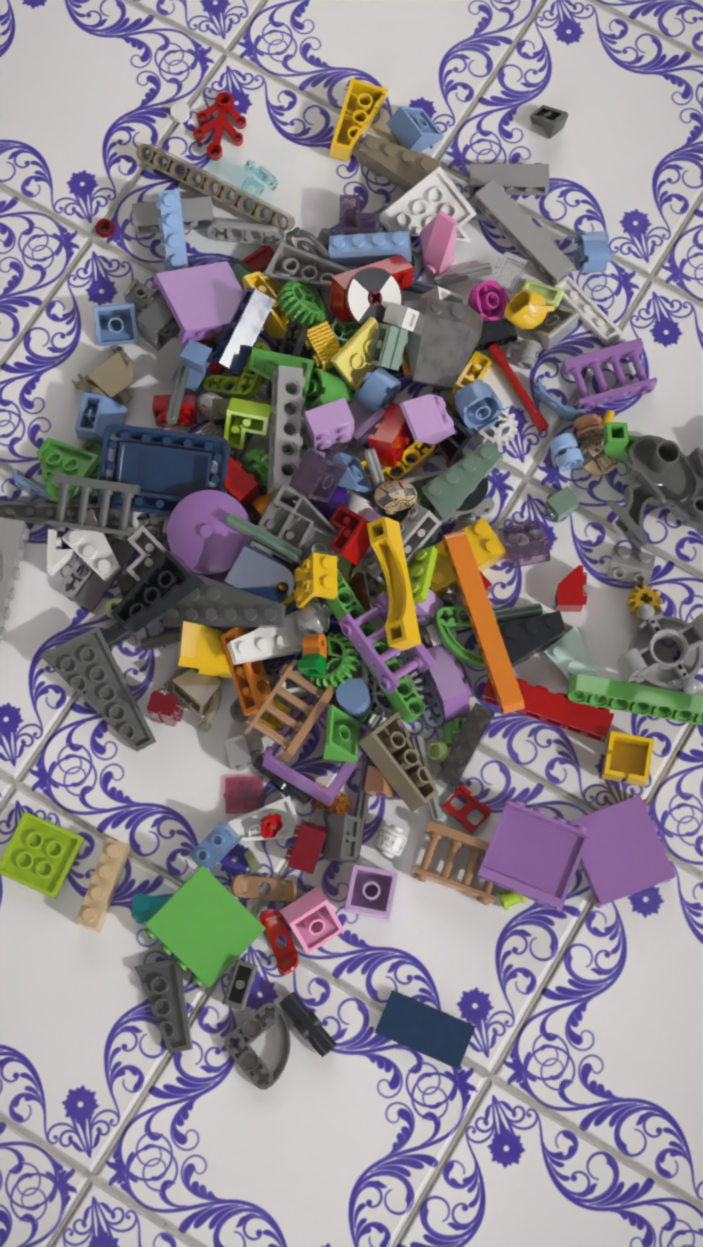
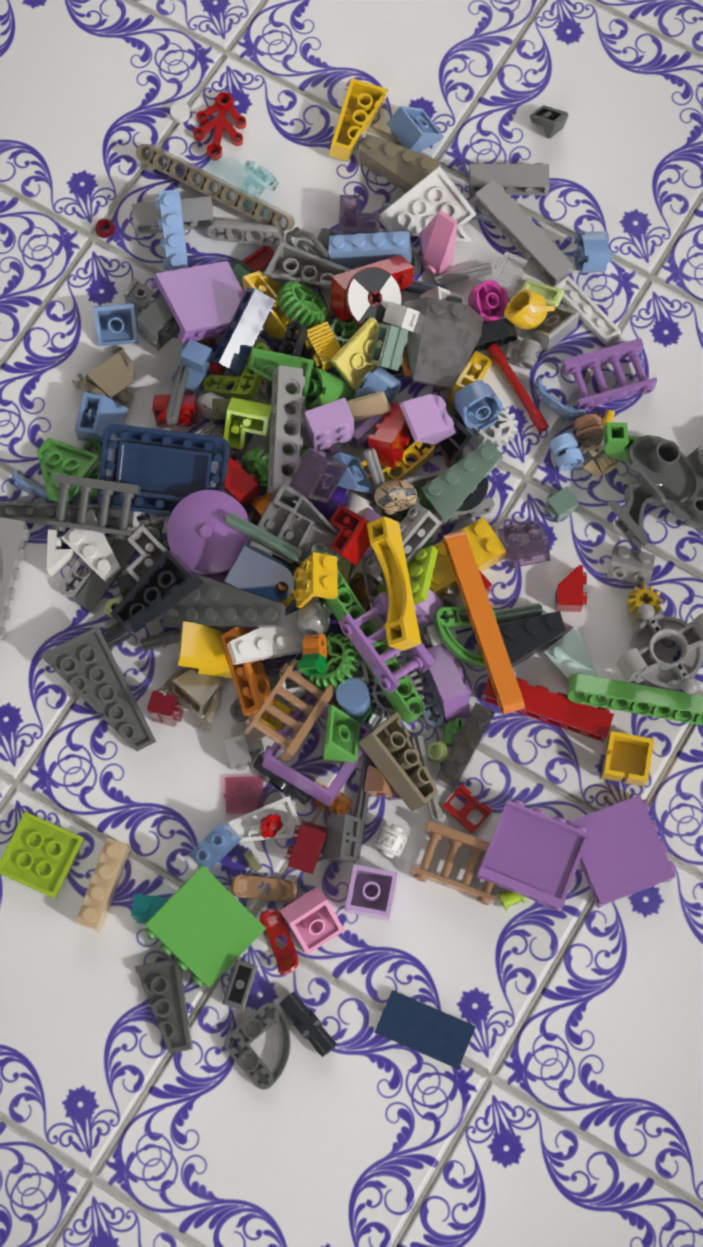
(369, 406): none -> tan tile

